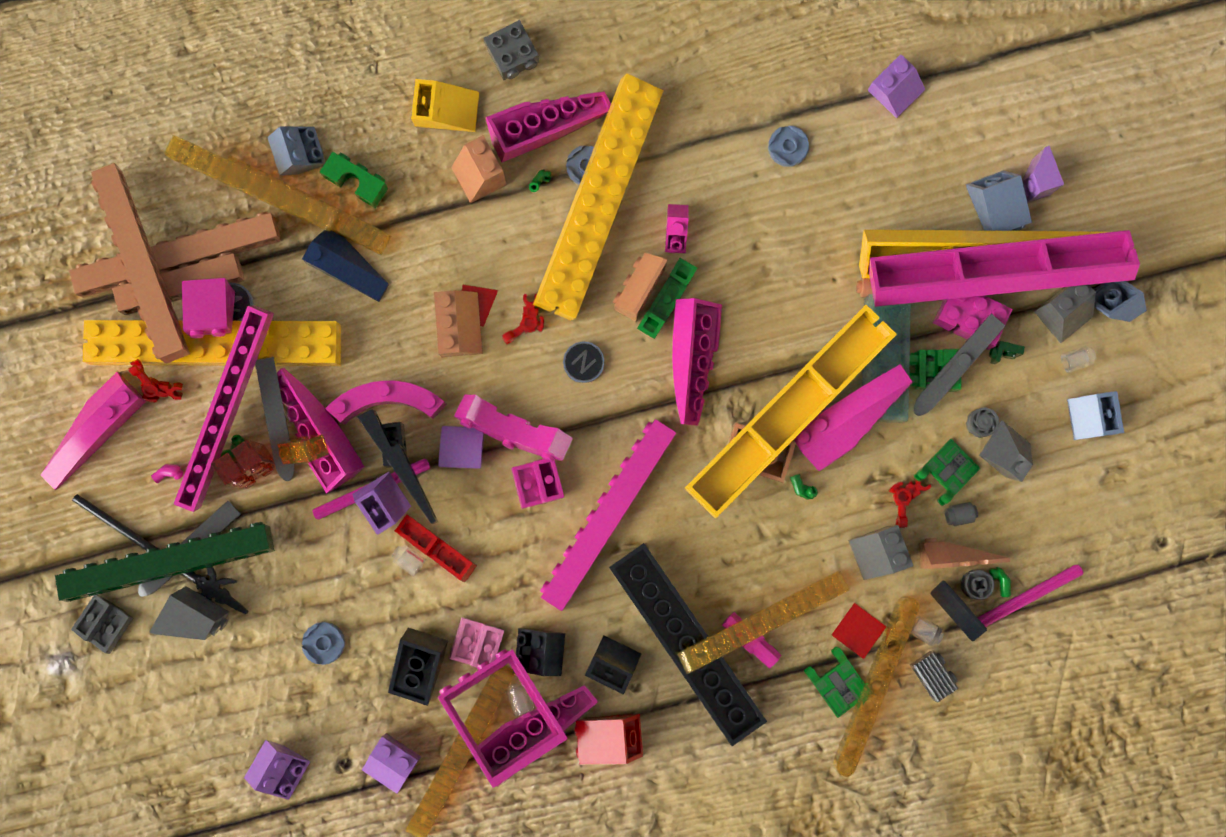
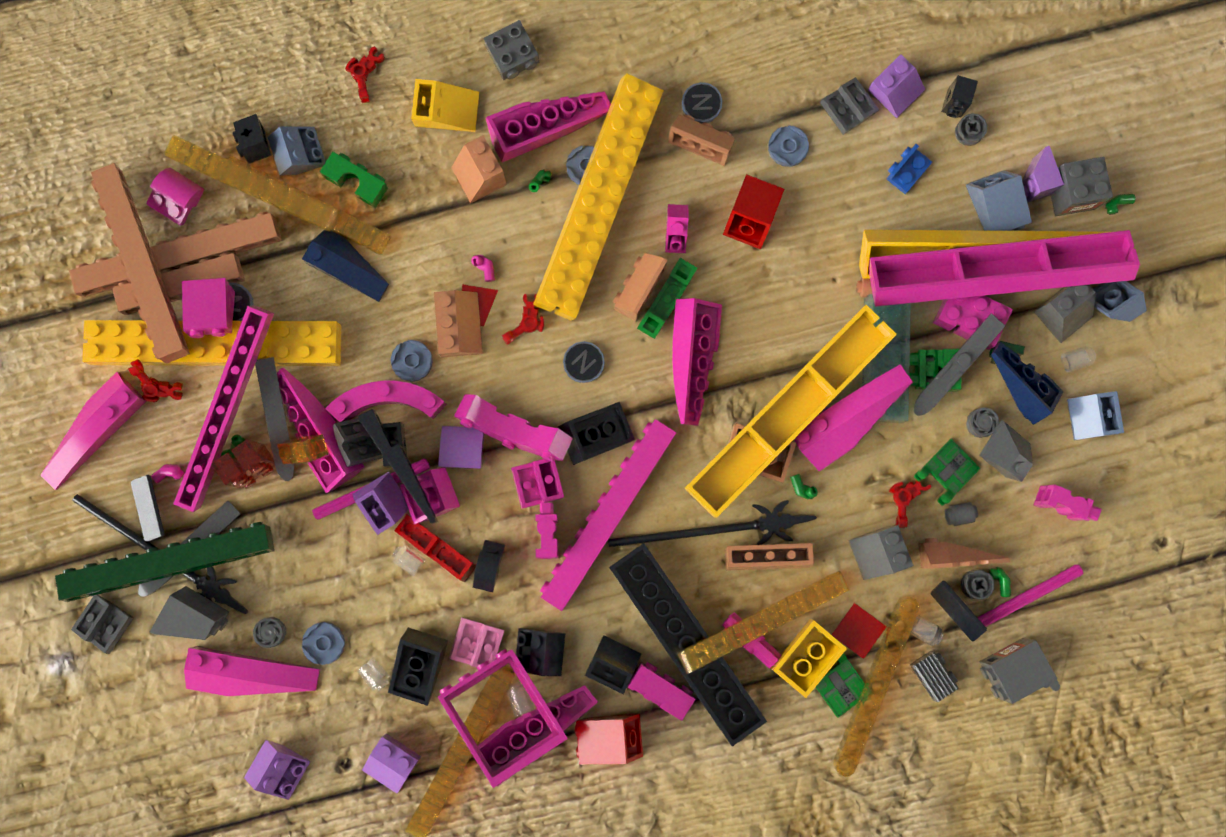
(147, 508): none -> slope
(174, 195): none -> dark pink brick
(241, 674): none -> dark pink wedge
(251, 139): none -> black brick
(269, 632): none -> dark grey wheel
(355, 443): none -> dark grey slope
(361, 70): none -> red piece
(374, 674): none -> clear brick
(411, 360): none -> sand blue tile
(438, 492): none -> dark pink slope
(485, 265): none -> dark pink arm
(488, 566): none -> black brick
(547, 529): none -> dark pink hips
(597, 433): none -> black slope
(662, 690): none -> dark pink wedge
(701, 139): none -> nougat slope
(702, 102): none -> black tile
(753, 211): none -> red slope
(769, 557): none -> nougat brick
(771, 522): none -> black piece
(808, 658): none -> yellow slope
(849, 105): none -> dark grey slope
(909, 169): none -> blue bracket
(959, 96): none -> black brick
(971, 129): none -> dark grey wheel
(1018, 671): none -> dark grey container
(1033, 393): none -> dark blue wedge
(1060, 498): none -> dark pink hips
(1084, 187): none -> dark grey container
(1112, 205): none -> green arm

